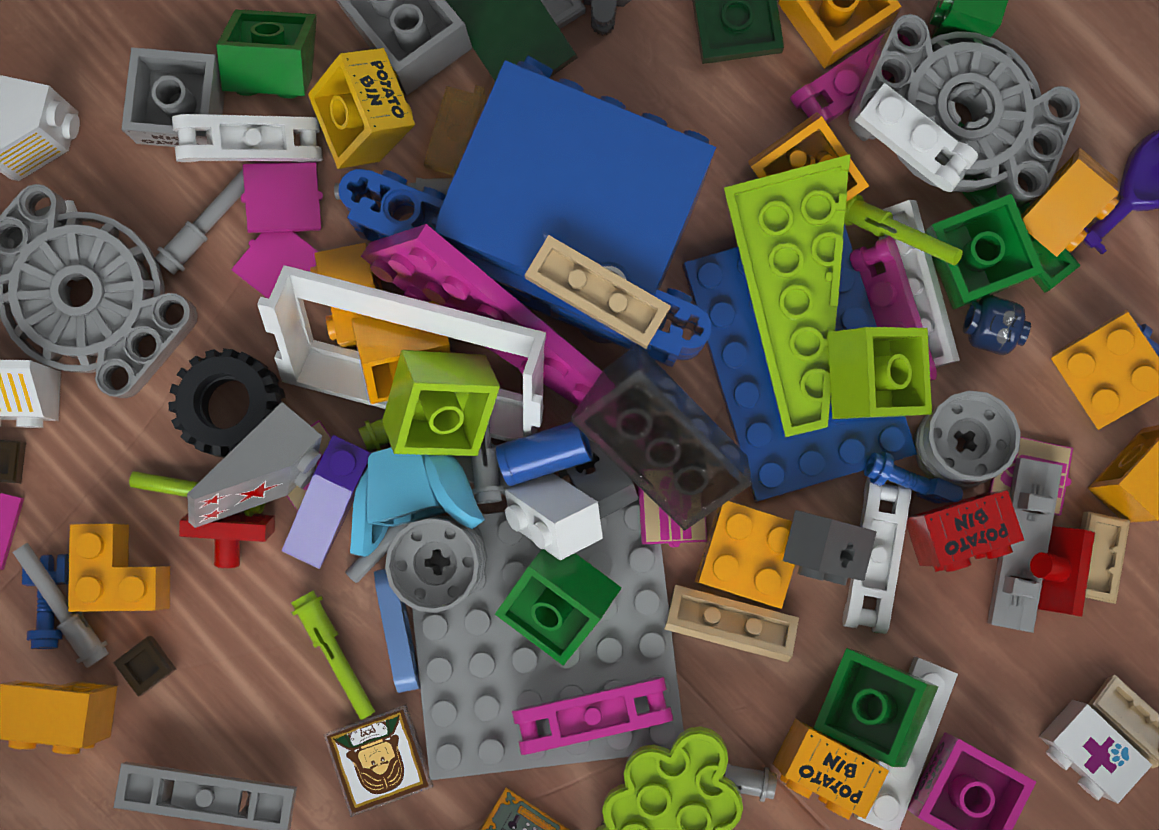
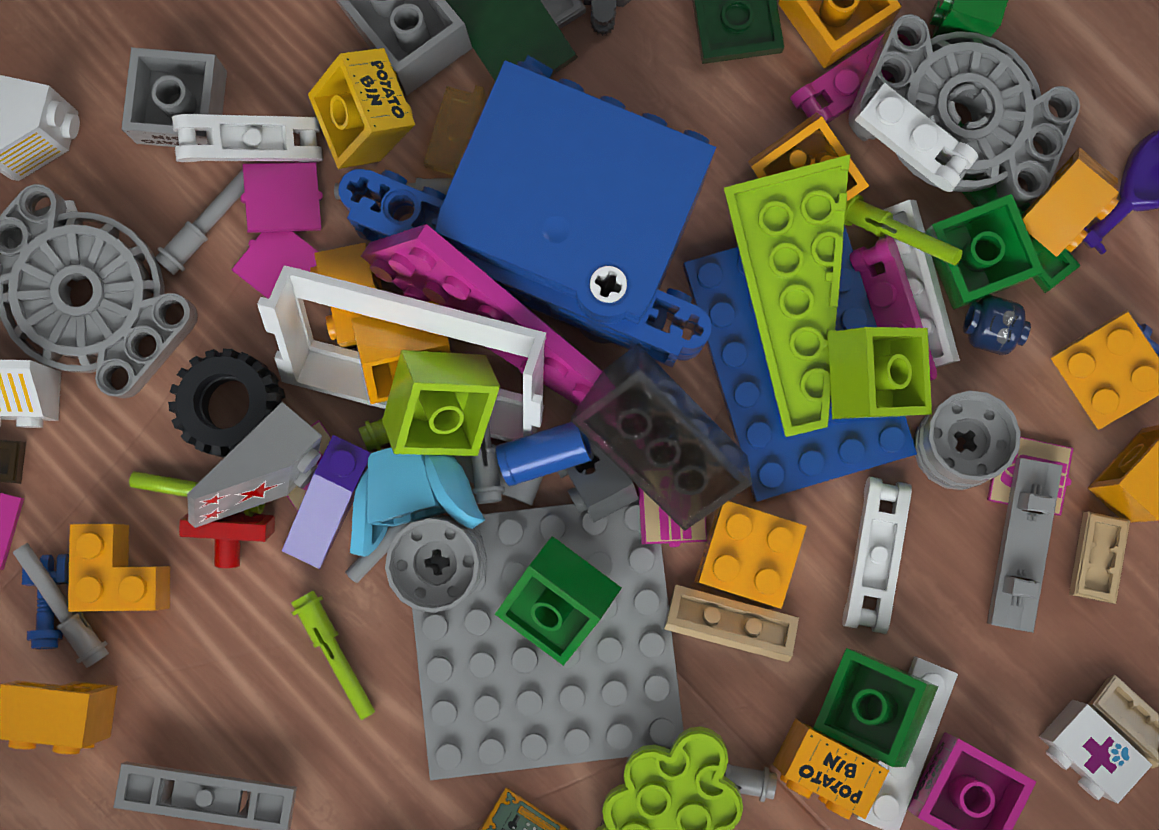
(144, 666): dark brown tile -> none
(267, 53): green slope -> none
(378, 760): tile -> none
(397, 635): medium blue beam -> none
(553, 515): white brick -> none
(592, 715): dark pink plate -> none
(597, 291): tan plate -> none
(828, 548): dark grey brick -> none
(882, 468): blue hinge -> none
(965, 529): red brick -> none
(1064, 570): red tile -> none

